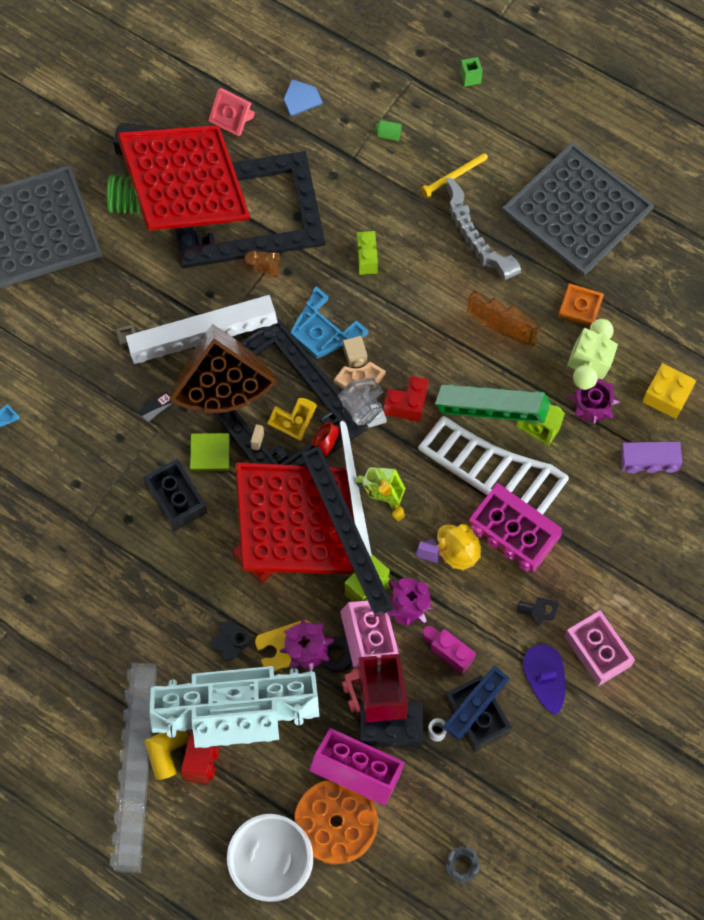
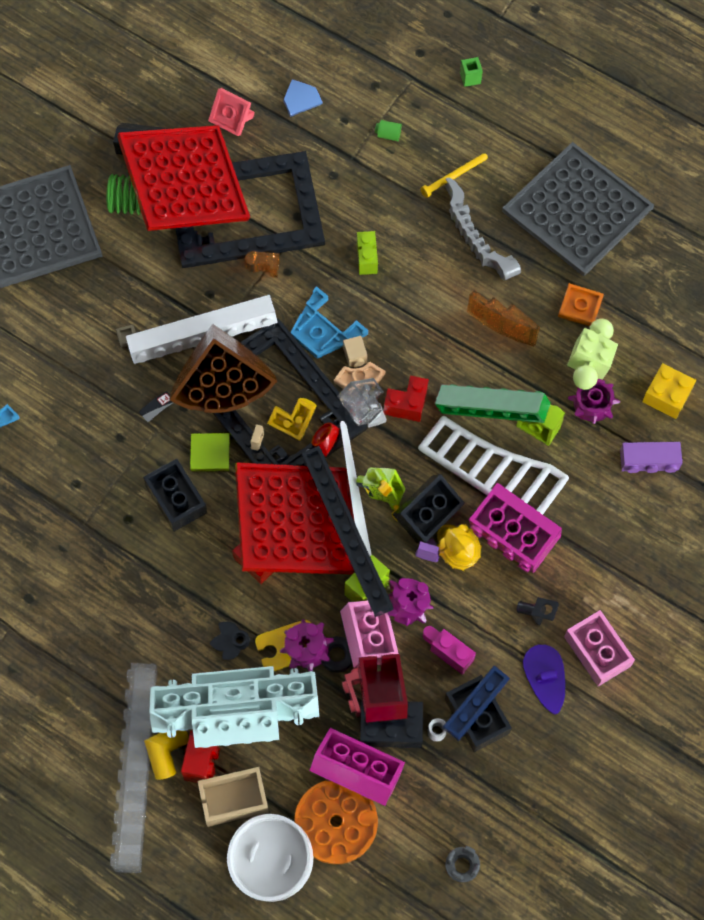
(233, 796): none -> tan piece
(428, 508): none -> black brick

